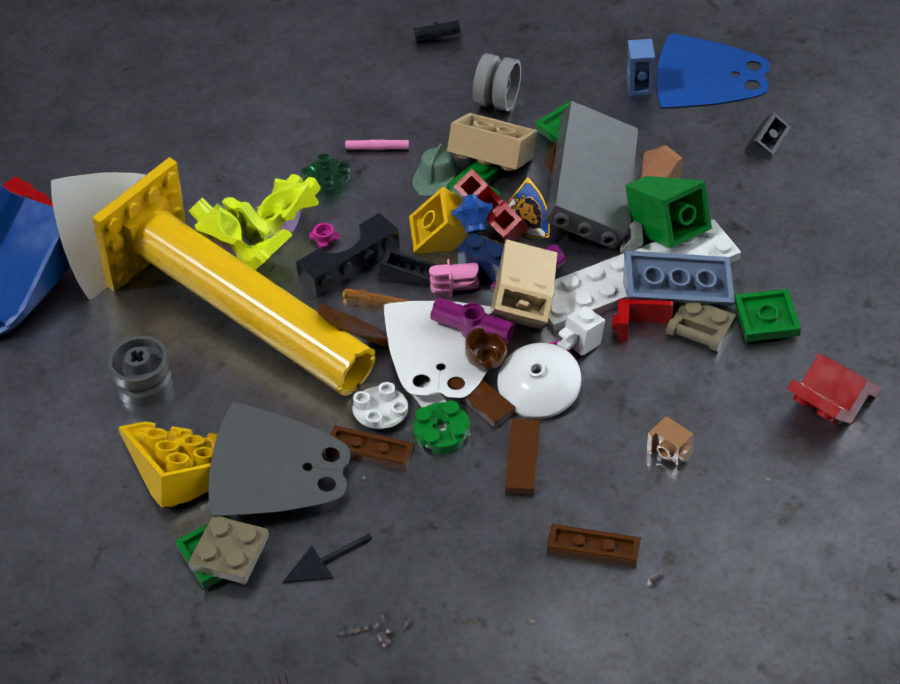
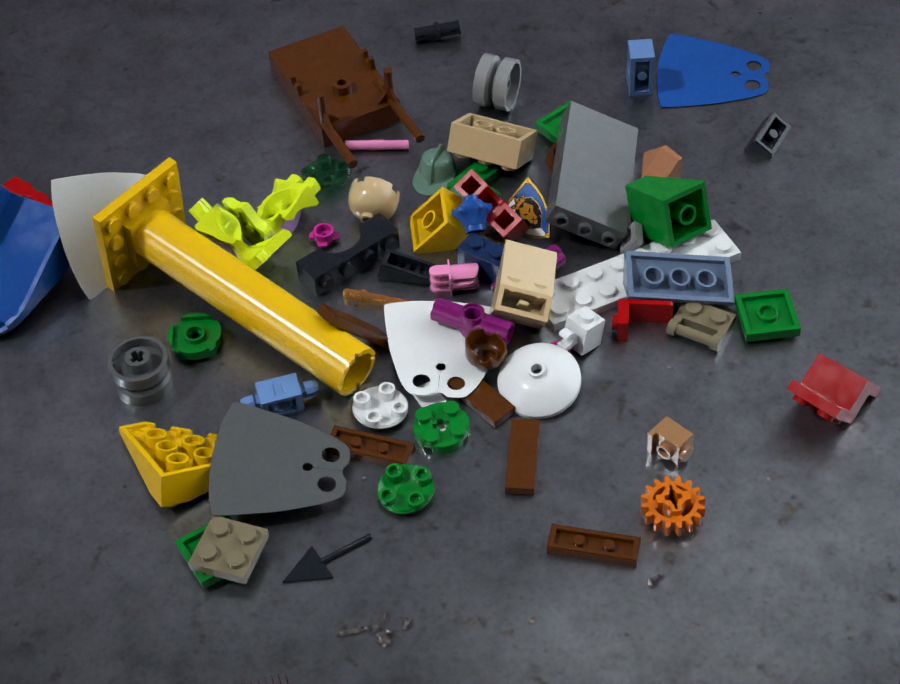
(204, 346): none -> green plate
(282, 394): none -> medium blue piece
(338, 89): none -> reddish brown piece
(372, 197): none -> tan cylinder
(405, 488): none -> green dish
(672, 505): none -> orange gear

